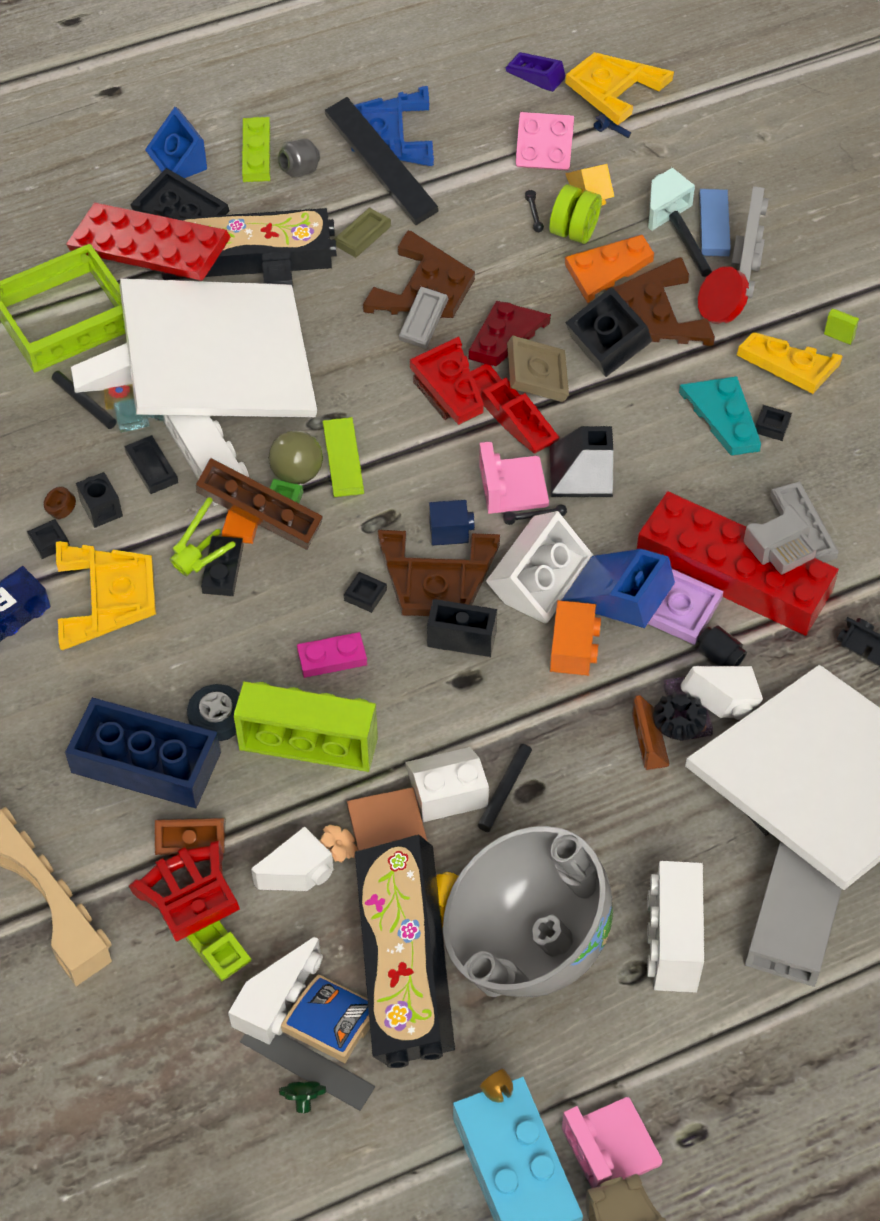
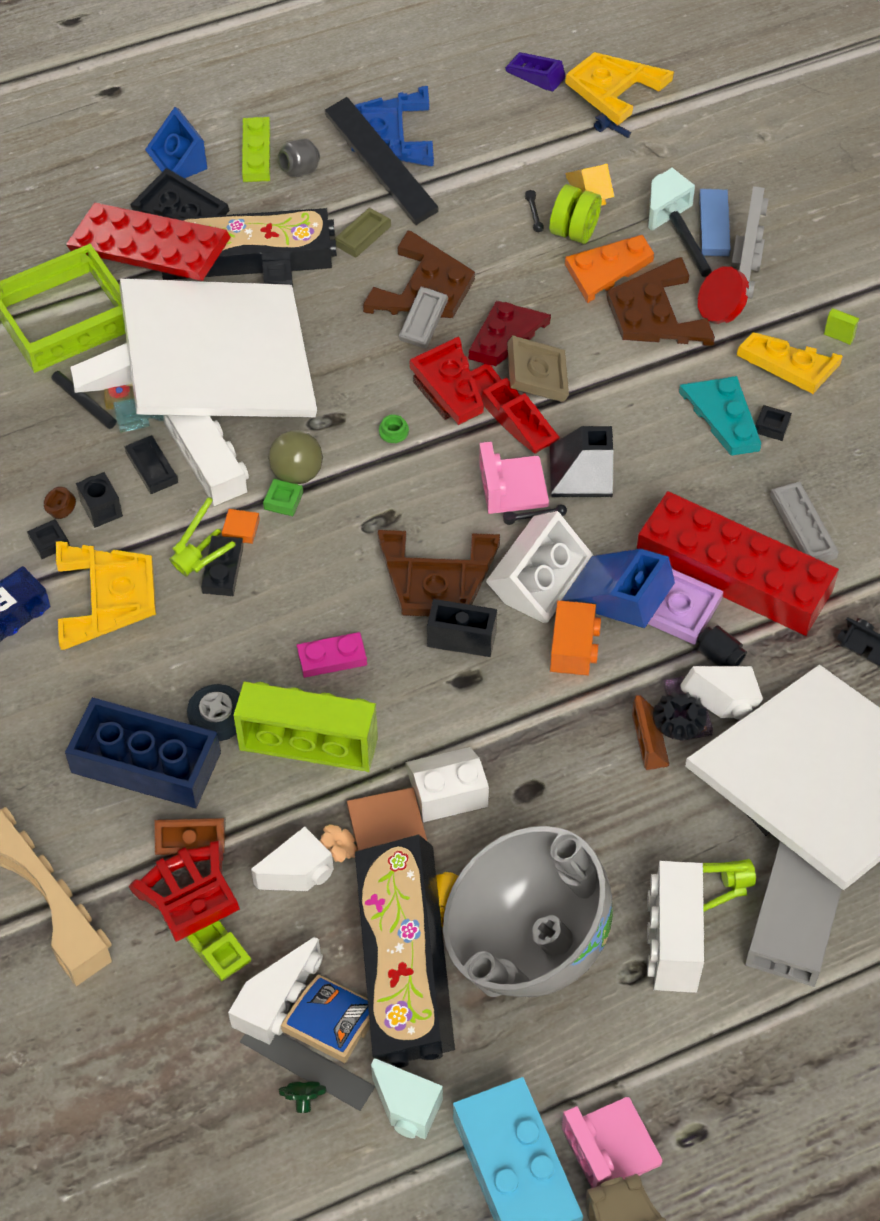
(258, 503): reddish brown brick -> none
(343, 457): lime tile -> none
(365, 592): black tile -> none
(393, 429): none -> bright green plate
(407, 1099): none -> light aqua slope
(450, 522): dark blue brick -> none
(496, 1084): pearl gold hinge -> none
(504, 788): black bar -> none
(544, 141): bright pink bracket -> none
(609, 331): black brick -> none
(735, 875): none -> lime plant
(781, 541): light grey piece -> none

